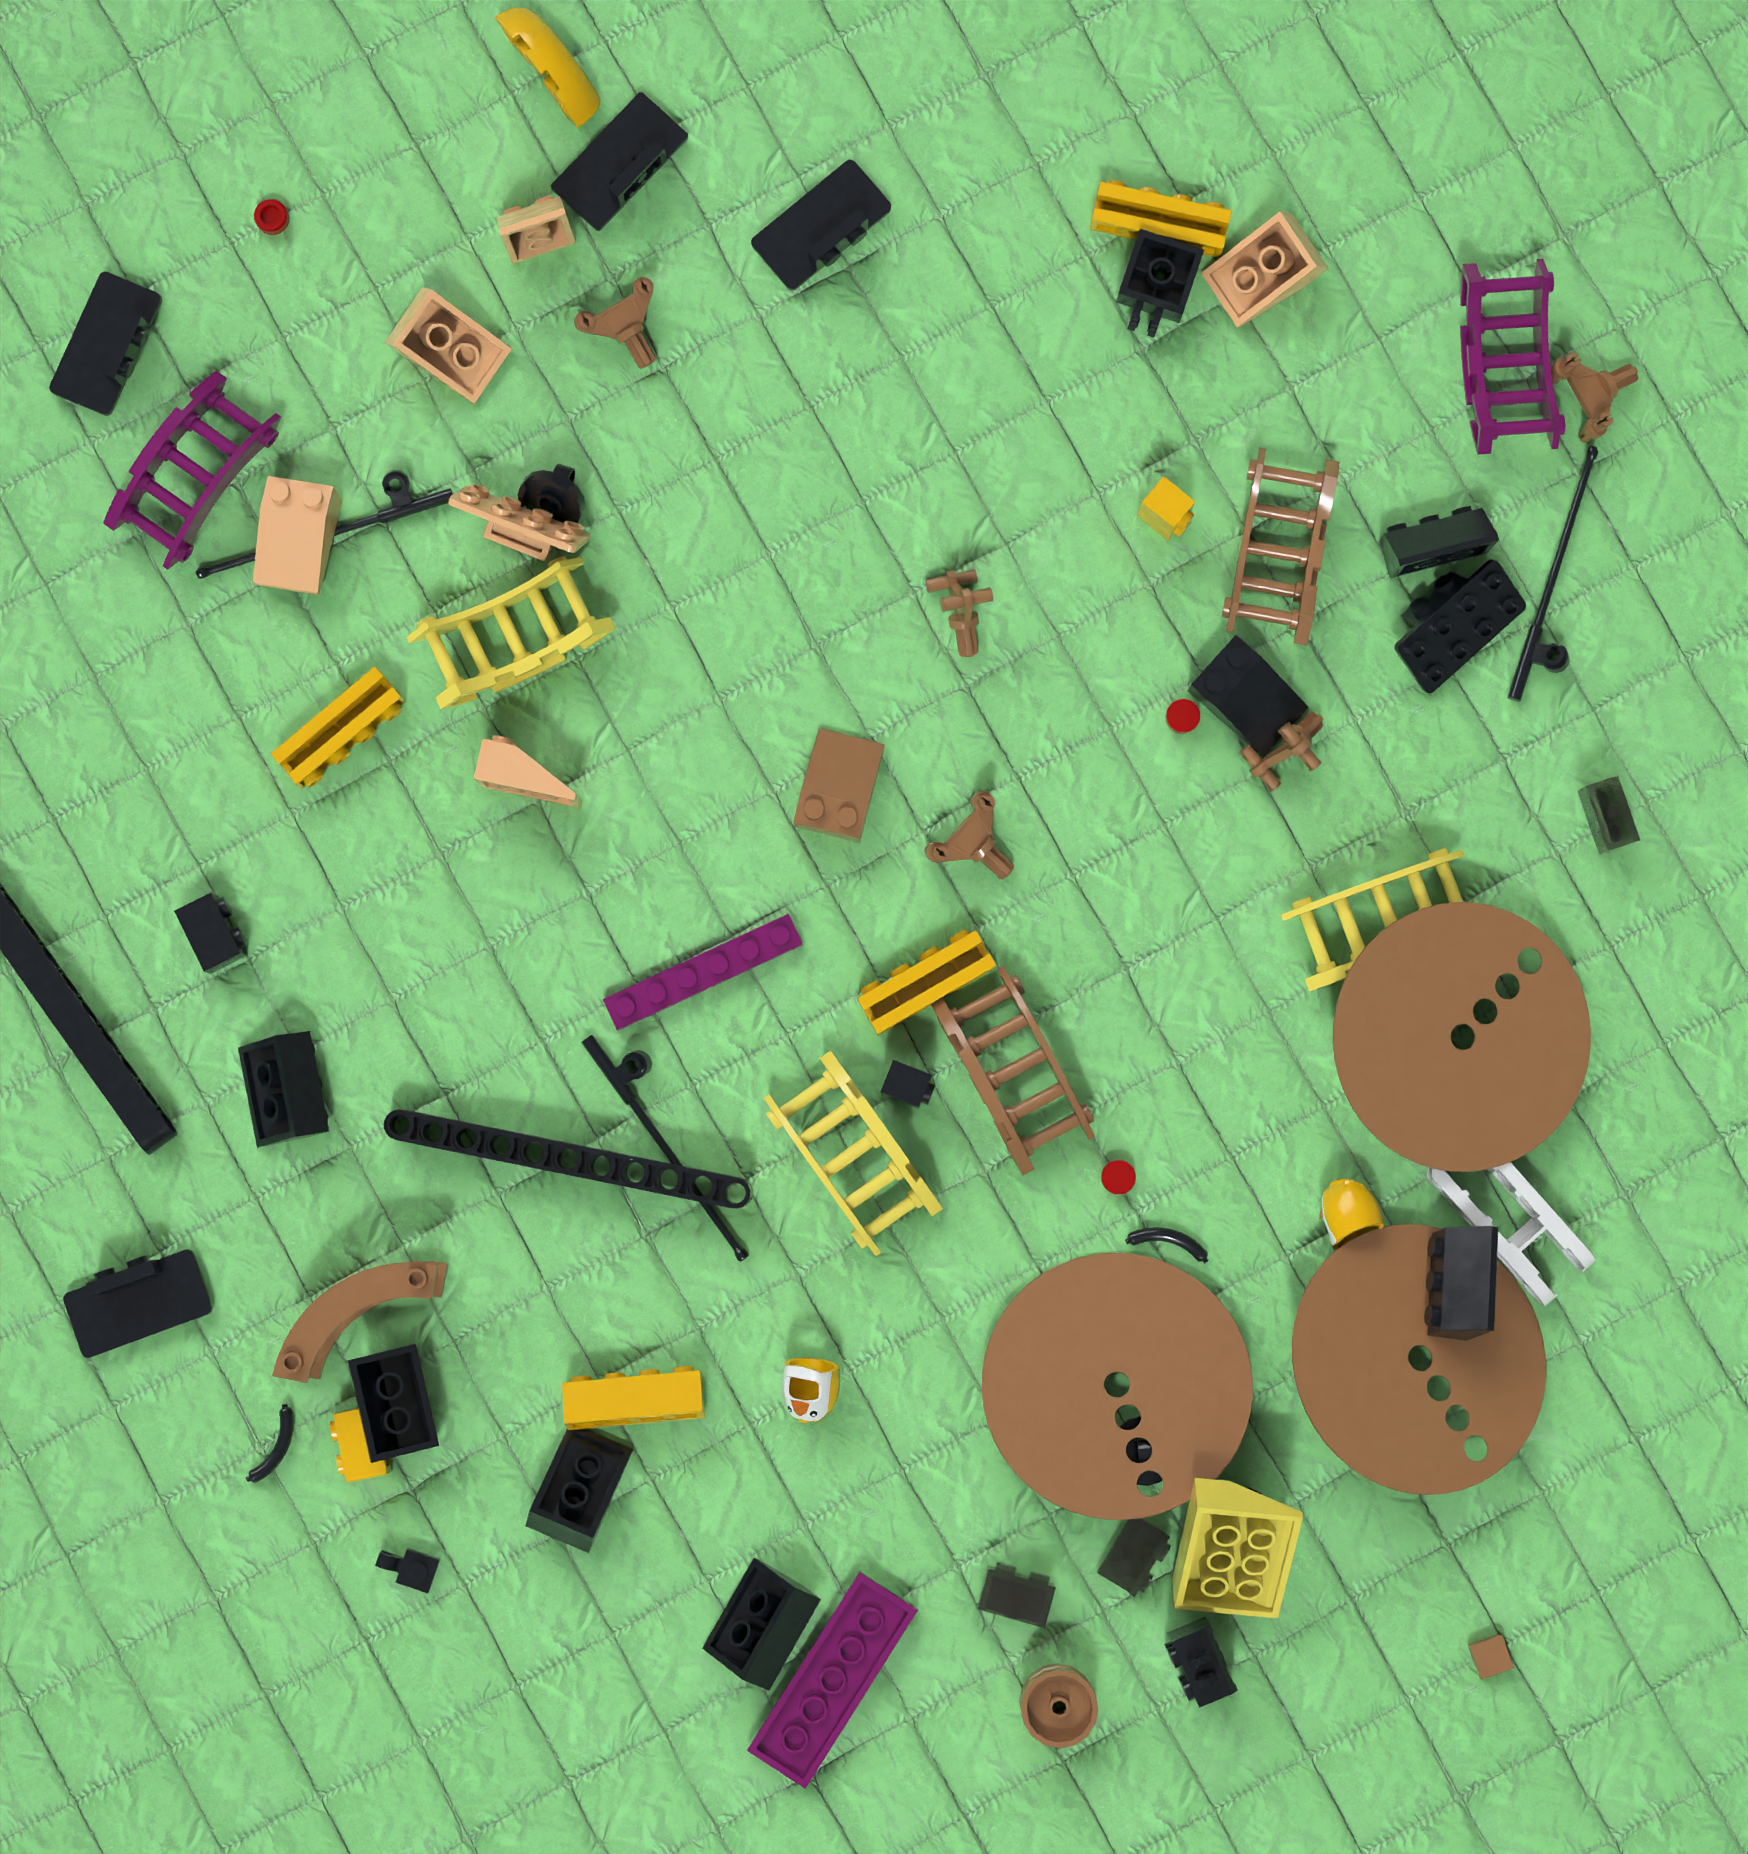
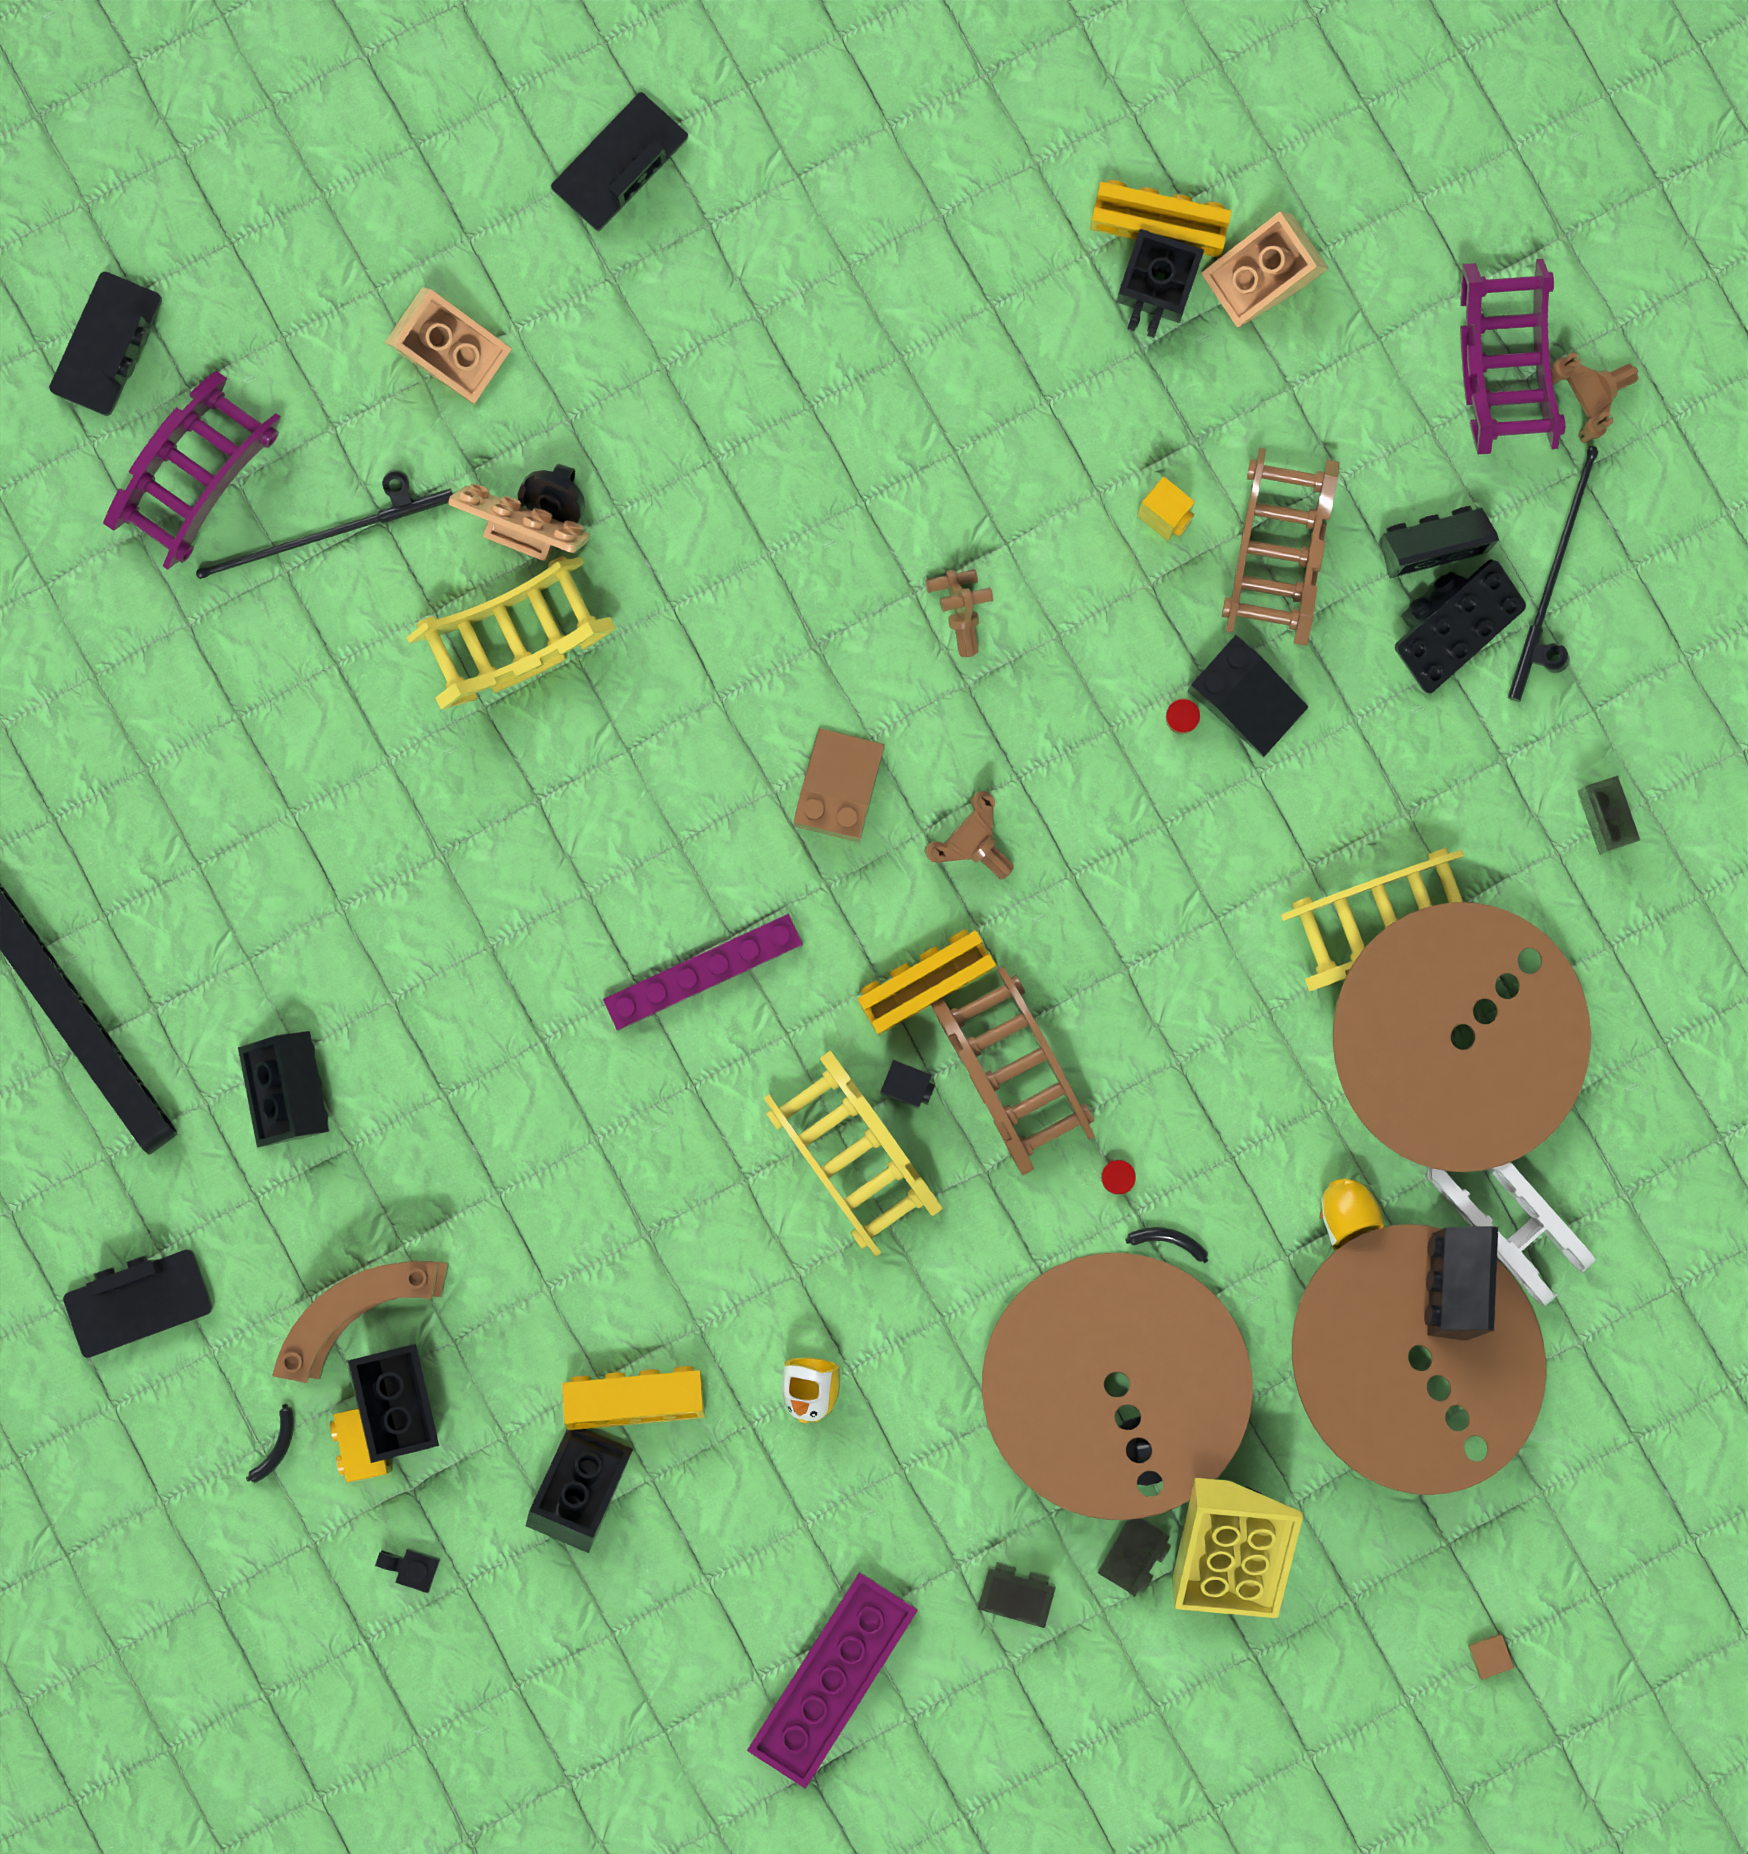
(211, 932): black brick -> none
(271, 217): red tile -> none
(295, 534): light nougat slope -> none
(338, 728): yellow brick -> none
(511, 770): light nougat slope -> none
(535, 229): light nougat slope -> none
(551, 57): yellow brick -> none
(552, 1154): black beam -> none
(619, 1079): black piece -> none
(623, 322): medium nougat axle -> none
(761, 1624): black slope -> none
(821, 225): black bracket -> none
(1055, 1684): medium nougat wheel -> none
(1202, 1663): black hinge -> none
(1296, 742): medium nougat axle -> none

